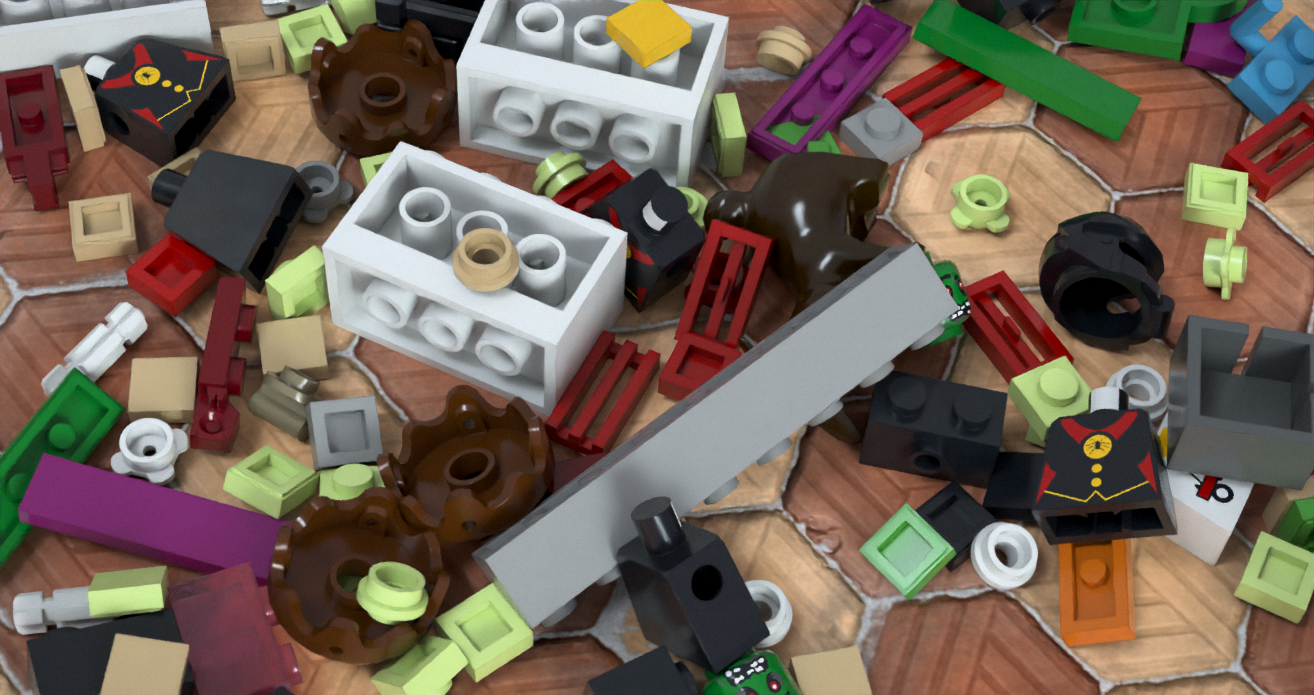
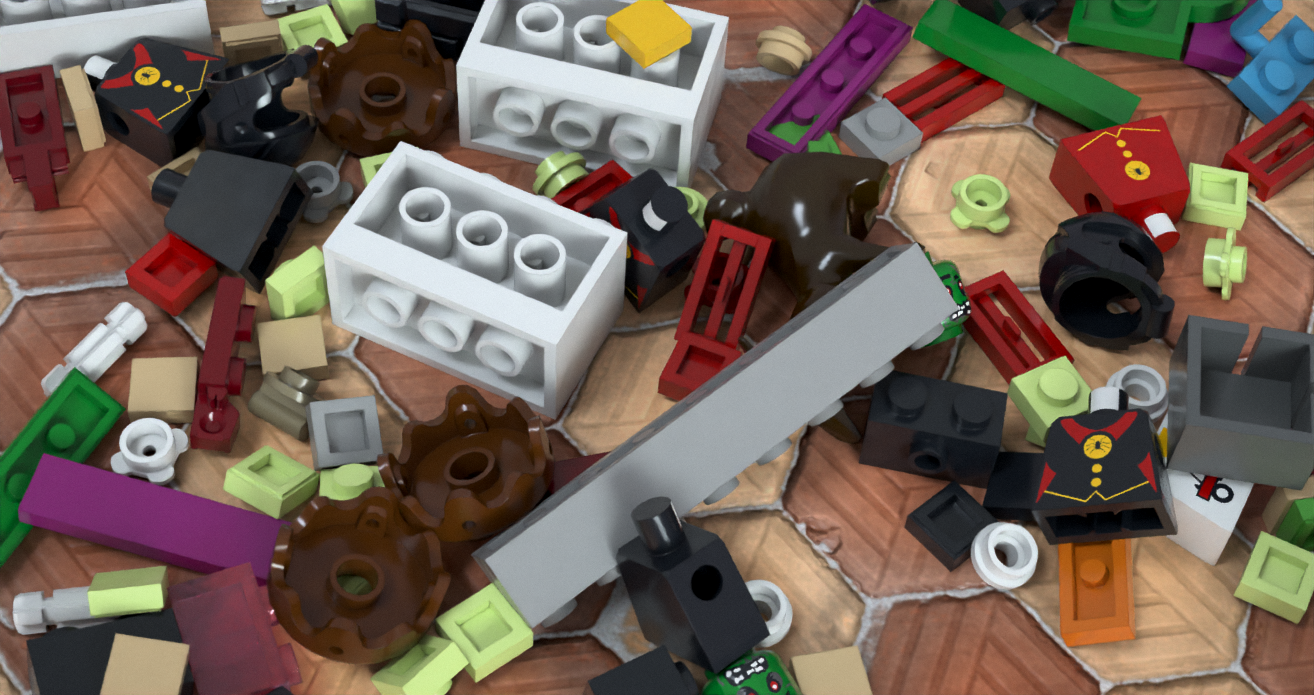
(103, 227): tan tile -> none
(248, 111): none -> black helmet
(393, 593): yellowish green plate -> none
(485, 246): tan plate -> none
(623, 357): red tile -> none
(727, 135): yellowish green tile -> none
(907, 551): tile -> none
(1127, 173): none -> red torso

